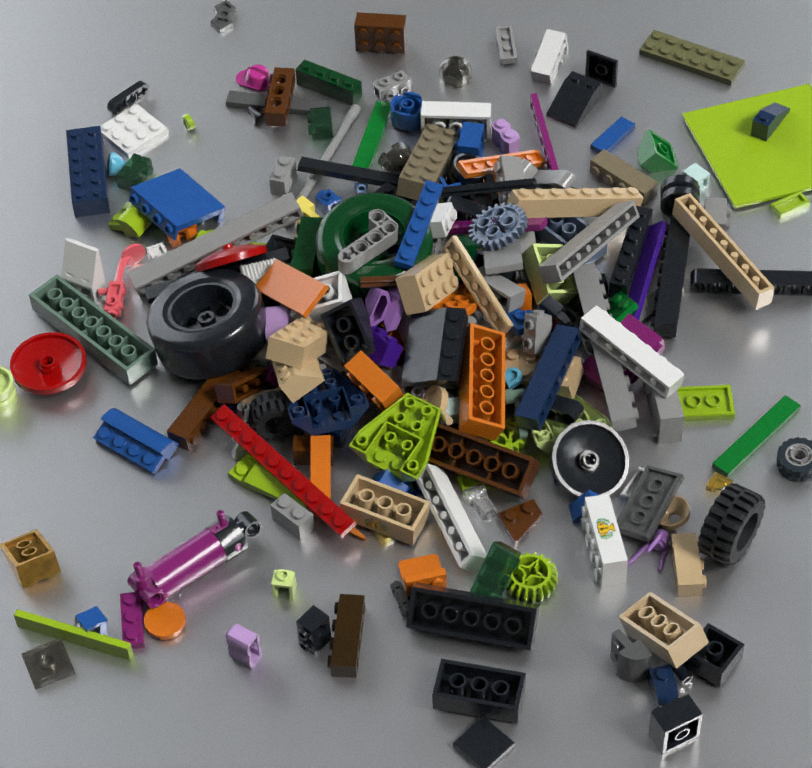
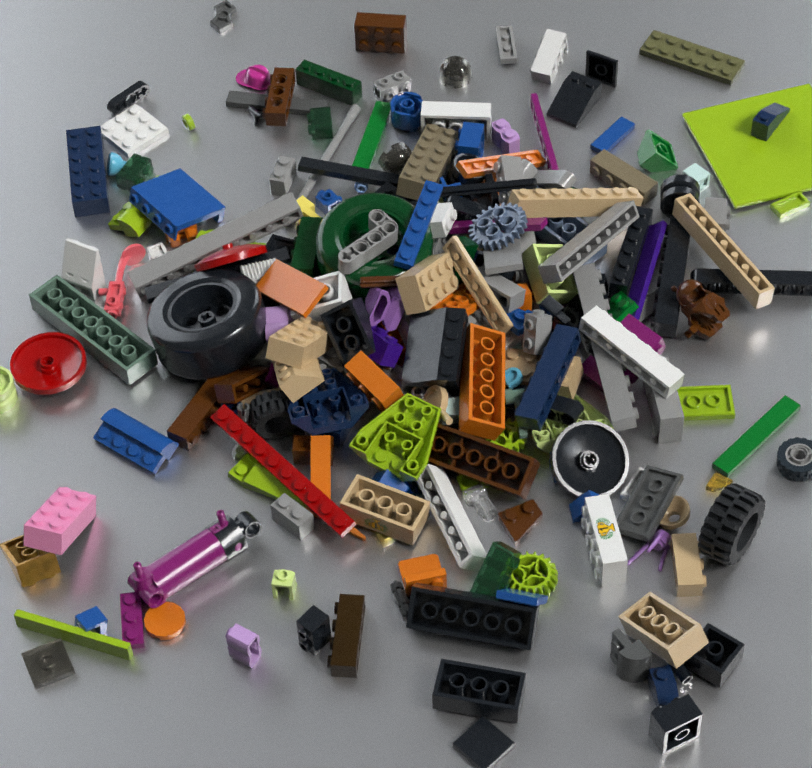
(60, 520): none -> bright pink brick
(521, 597): none -> blue tile
(702, 308): none -> reddish brown helmet

